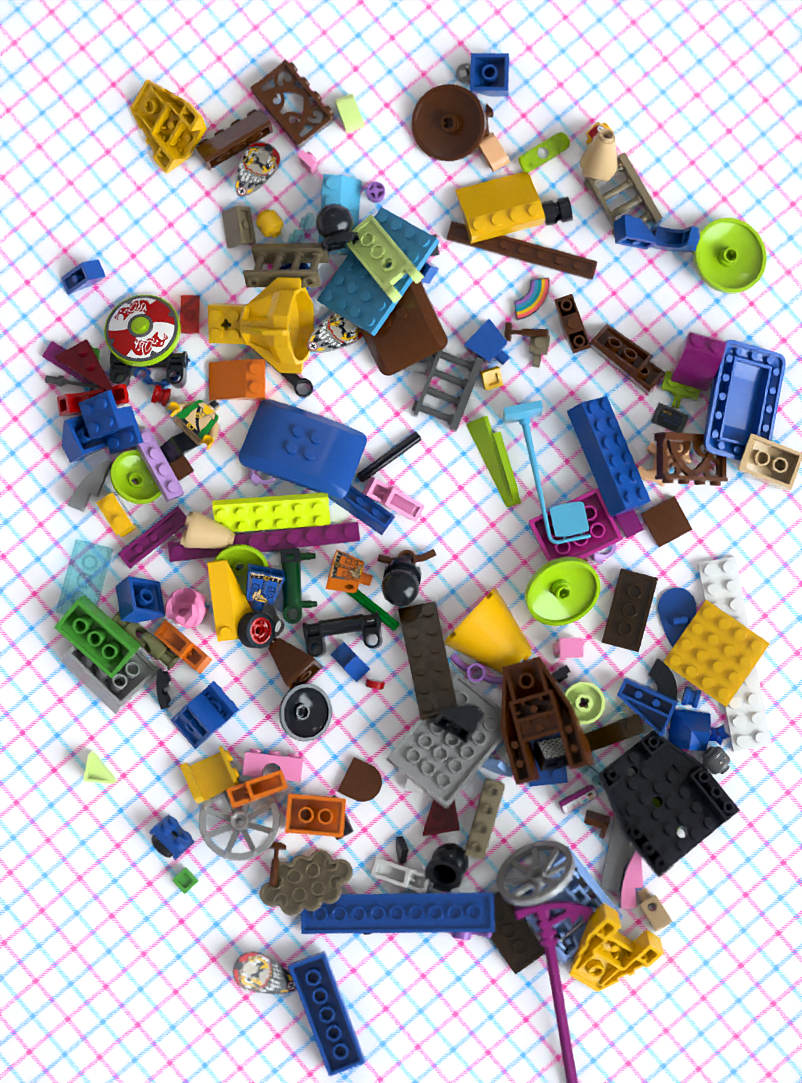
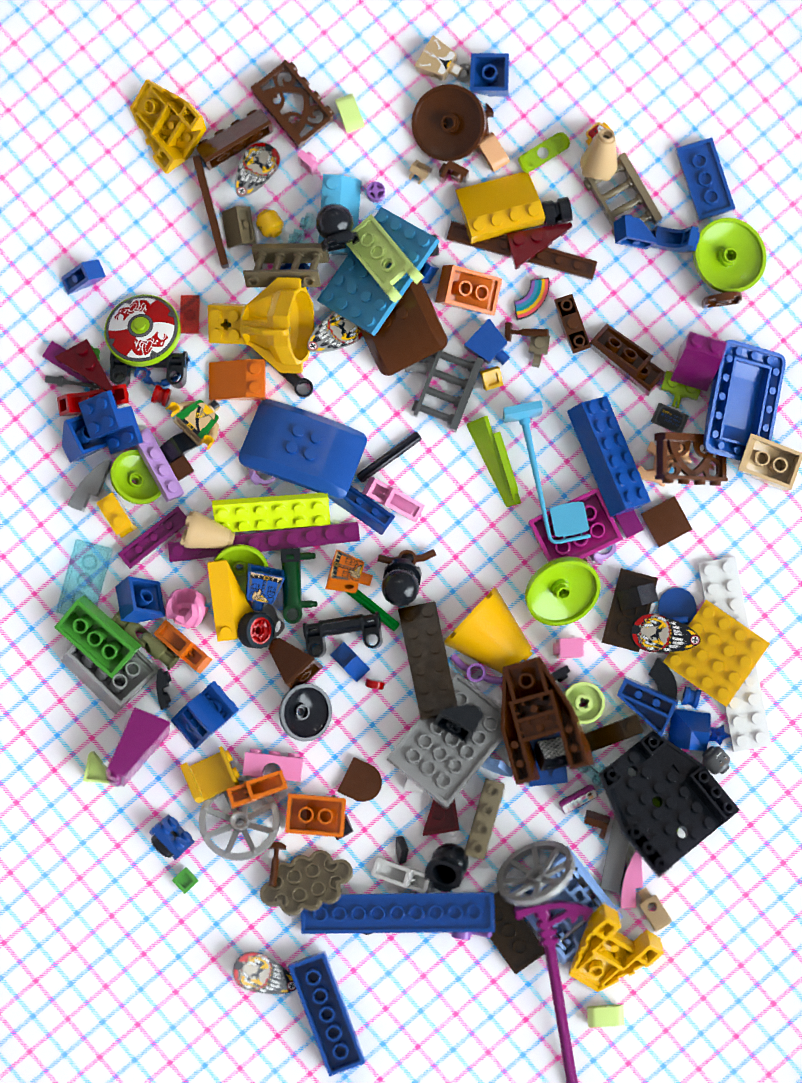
(138, 742): none -> magenta slope
(210, 211): none -> reddish brown tile
(419, 169): none -> tan tile
(438, 61): none -> tan torso
(457, 172): none -> reddish brown bracket
(468, 290): none -> orange slope
(527, 243): none -> dark red wing
(605, 1015): none -> yellowish green beam
(637, 596): none -> black slope
(663, 634): none -> shield
(705, 179): none -> blue plate
(722, 299): none -> reddish brown tile

